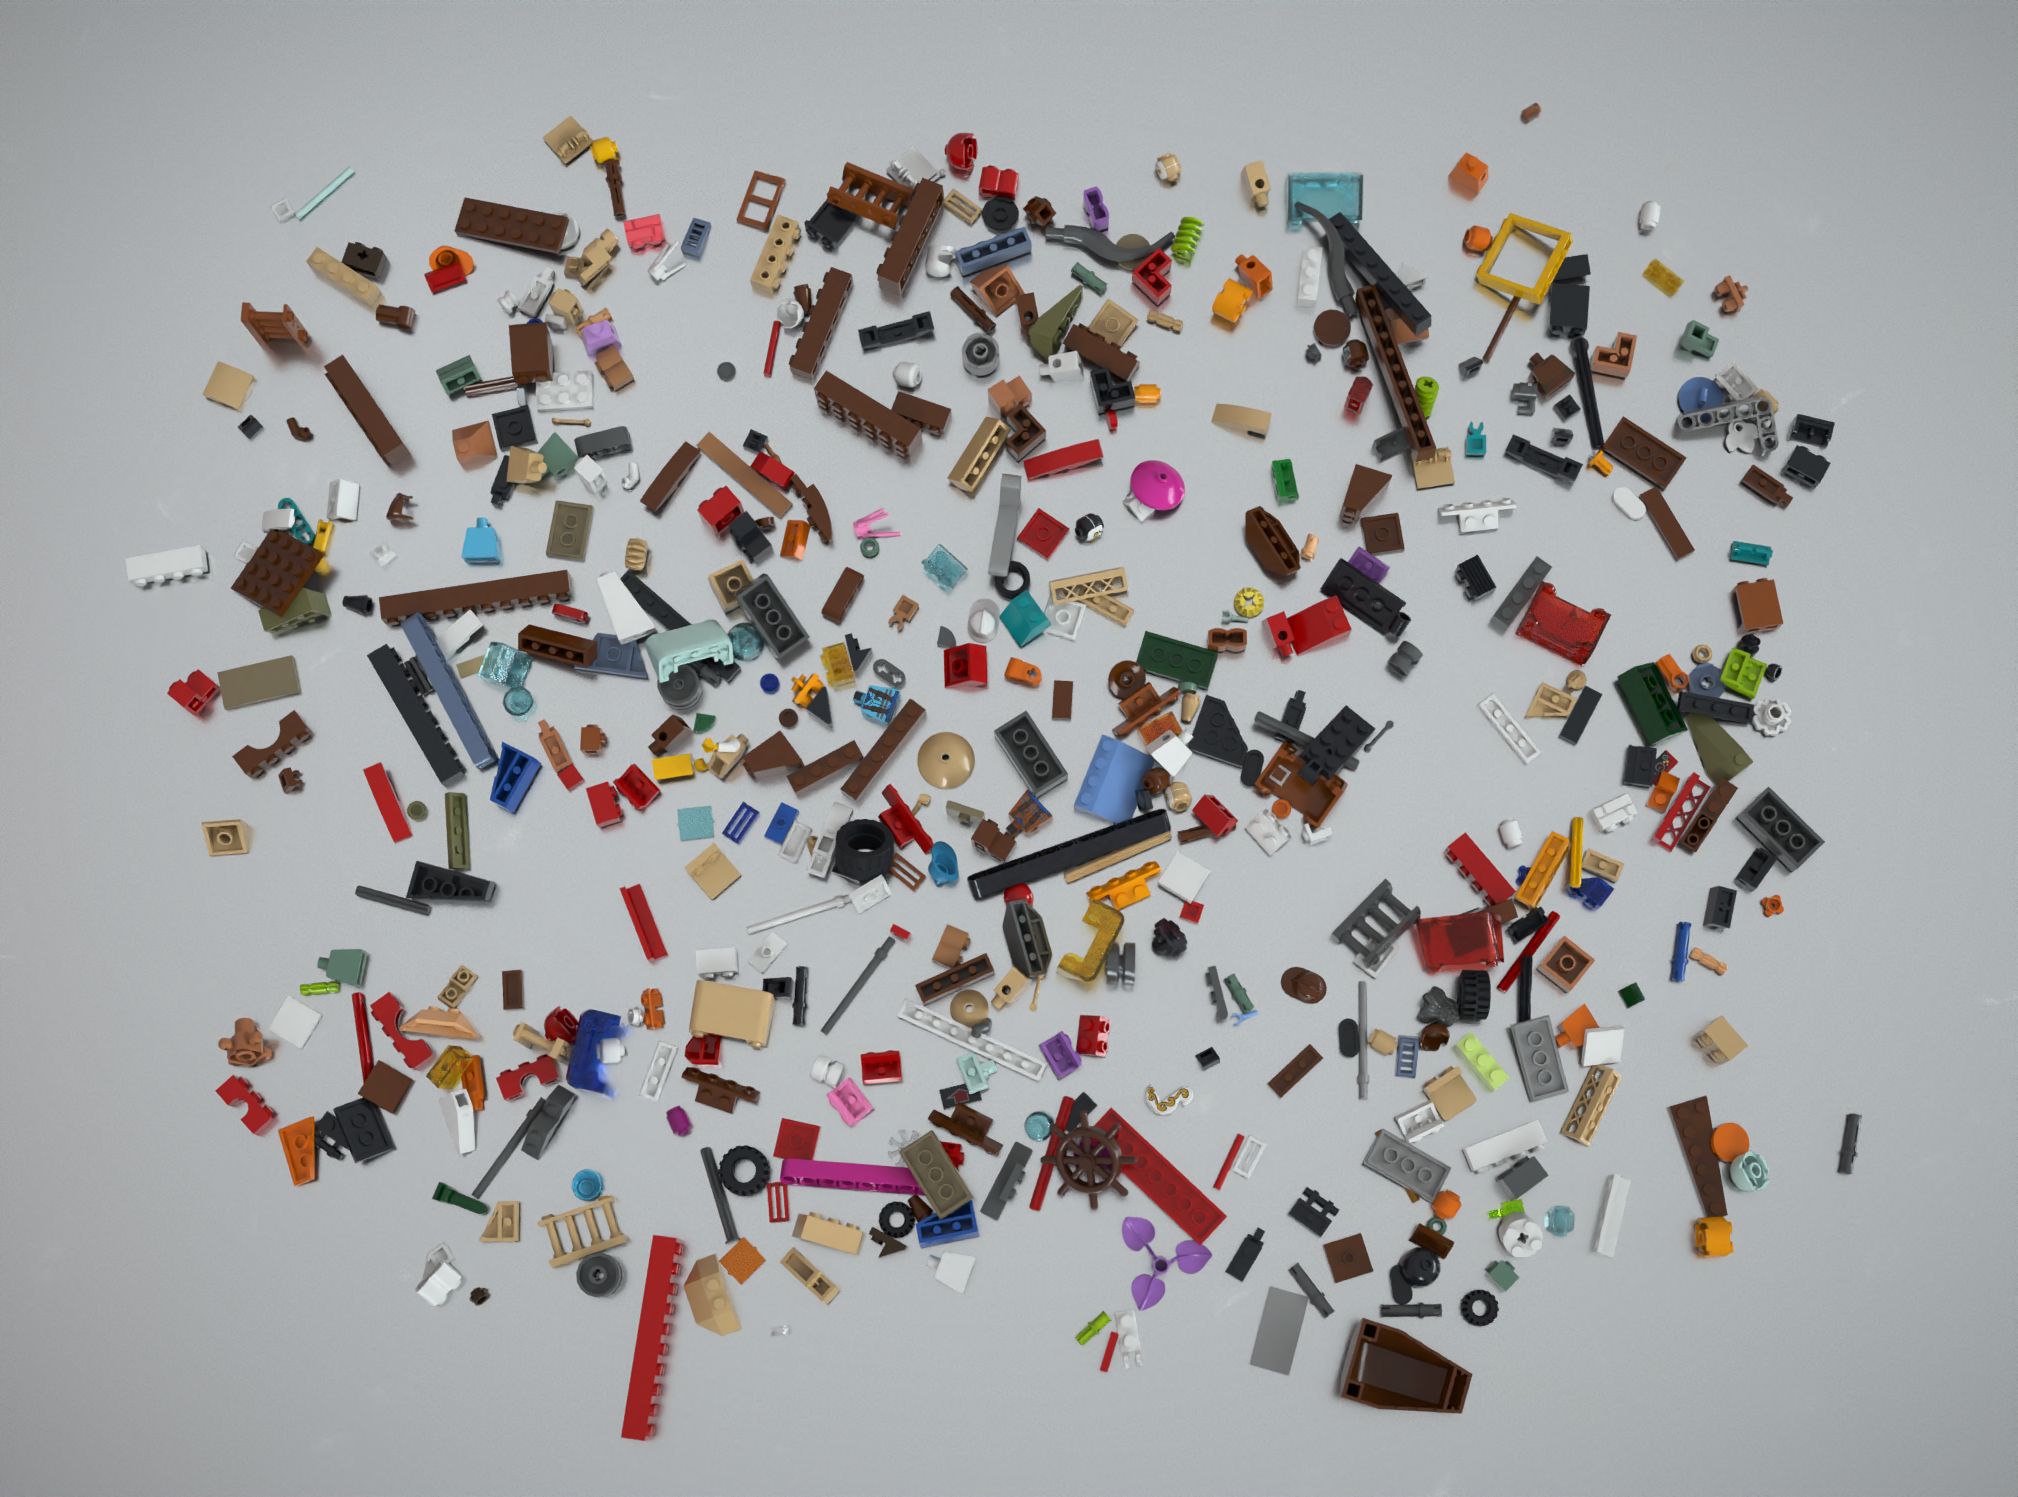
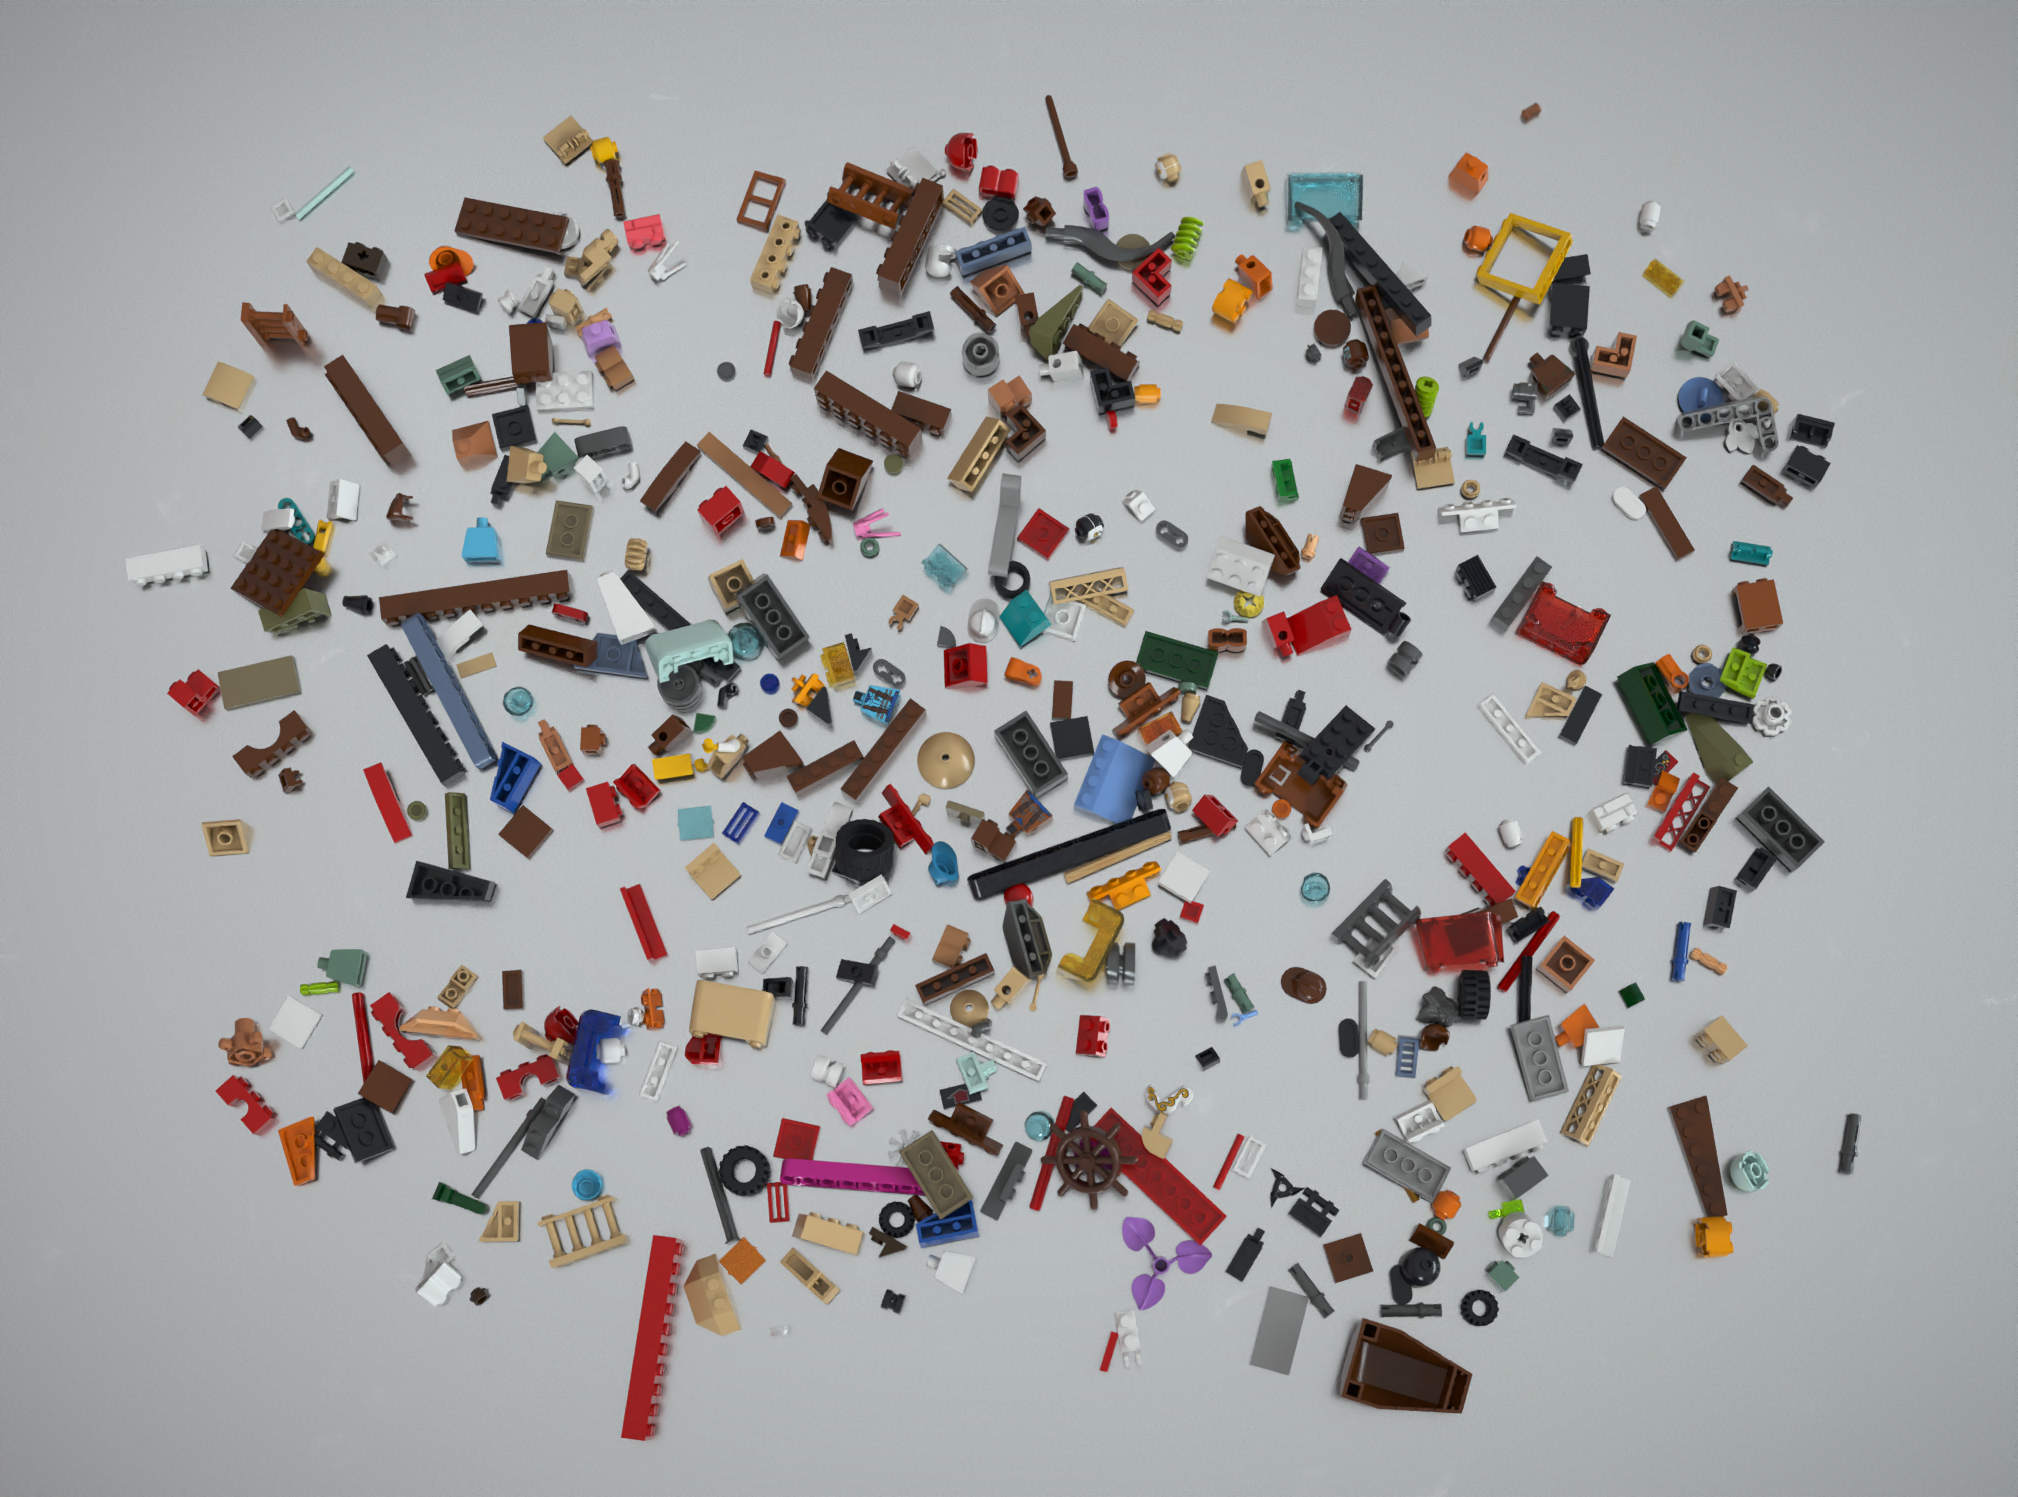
(392, 900): dark grey axle -> none
(462, 296): none -> black plate
(504, 666): clear light blue slope -> none
(525, 831): none -> reddish brown tile
(588, 1272): dark grey wheel -> none
(695, 251): sand blue slope -> none
(718, 1091): reddish brown bracket -> none
(726, 692): none -> black arm
(748, 535): black brick -> none
(842, 594): reddish brown beam -> none
(844, 478): none -> reddish brown slope
(857, 972): none -> black plate
(893, 464): none -> olive tile
(896, 1305): none -> black wheel
(917, 881): dark orange tile -> none
(1061, 1054): medium lavender bracket -> none
(1063, 458): red slope -> none
(1069, 168): none -> reddish brown piece
(1072, 738): none -> black tile
(1093, 1328): lime axle -> none
(1154, 491): dark pink dish -> none
(1154, 1140): none -> tan brick
(1175, 531): none -> dark grey beam
(1240, 566): none -> white brick
(1276, 1193): none -> black piece
(1295, 1071): reddish brown tile -> none
(1315, 888): none -> clear light blue hair
(1470, 483): none -> tan plate
(1481, 1062): yellowish green brick -> none
(1600, 462): light orange piece -> none
(1729, 1141): orange tile -> none
(1776, 900): orange plate -> none

